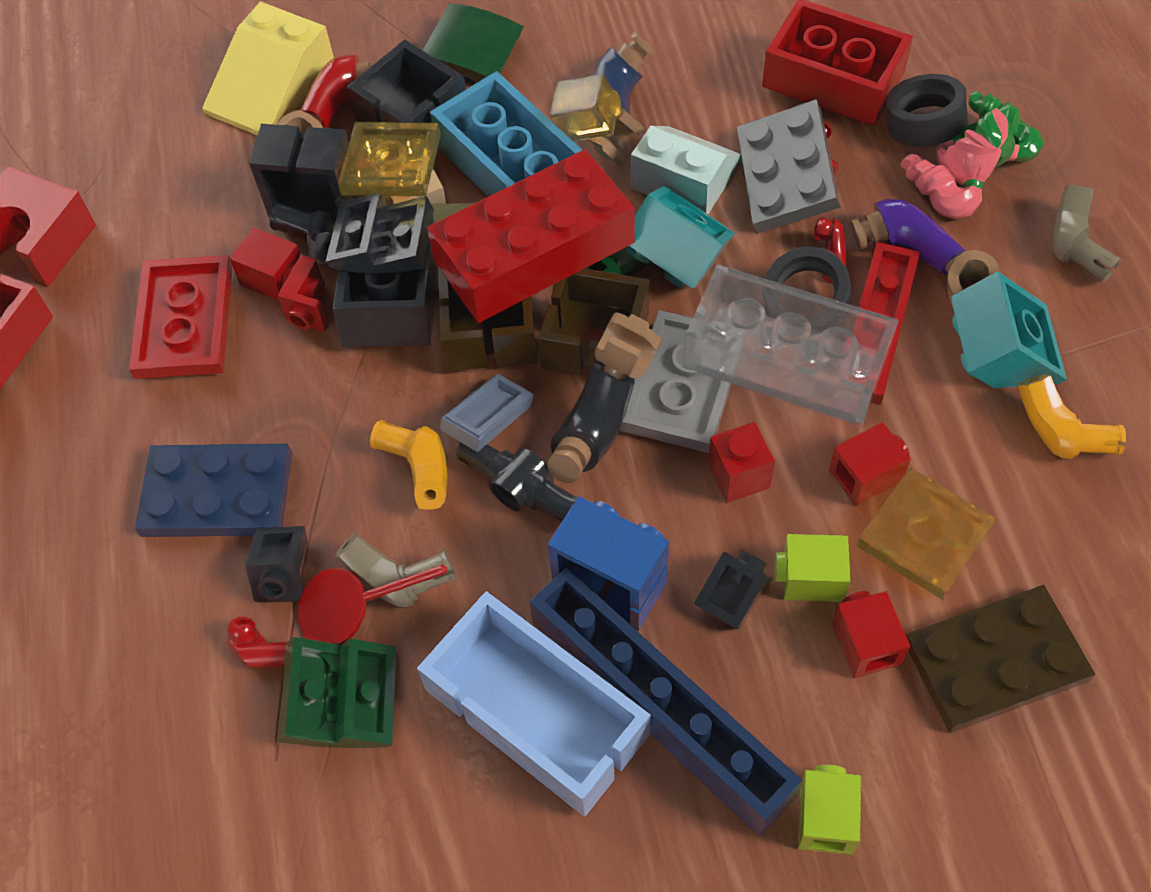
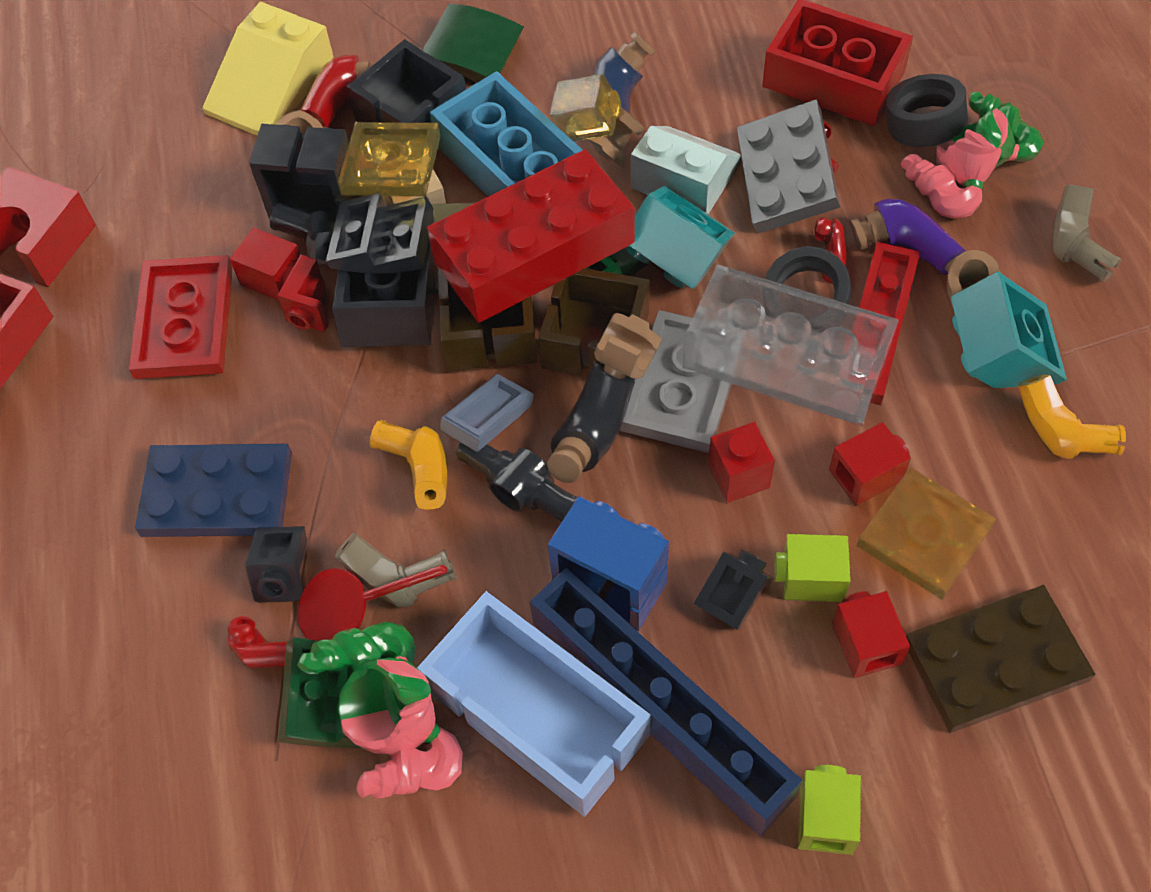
(388, 710): none -> hair

